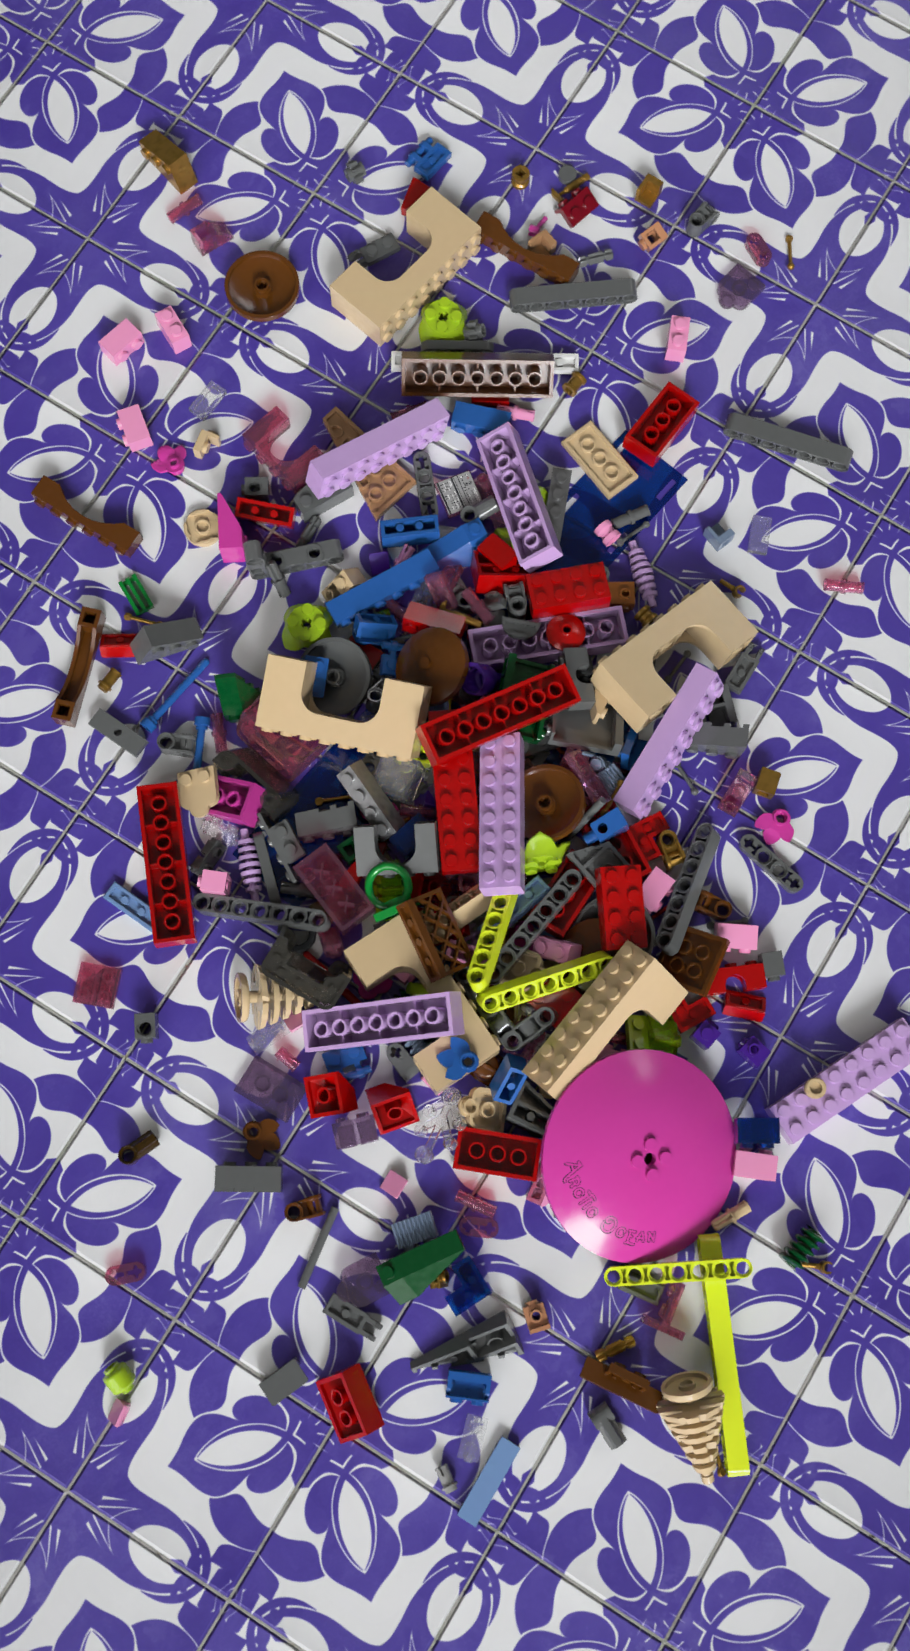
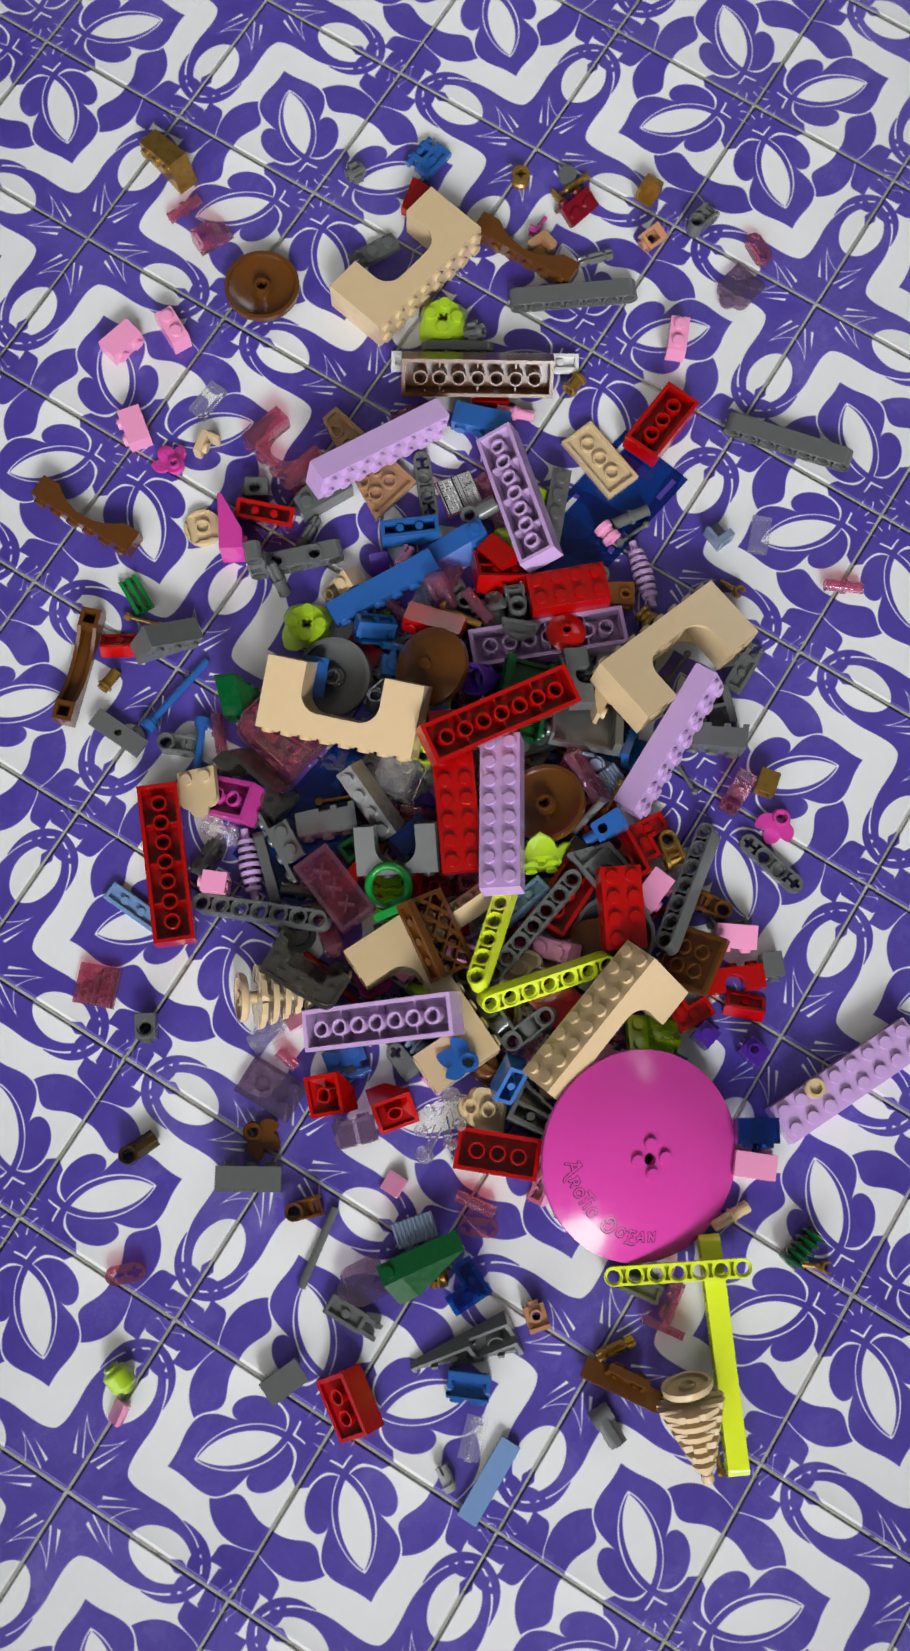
(789, 239): pearl gold hinge -> none

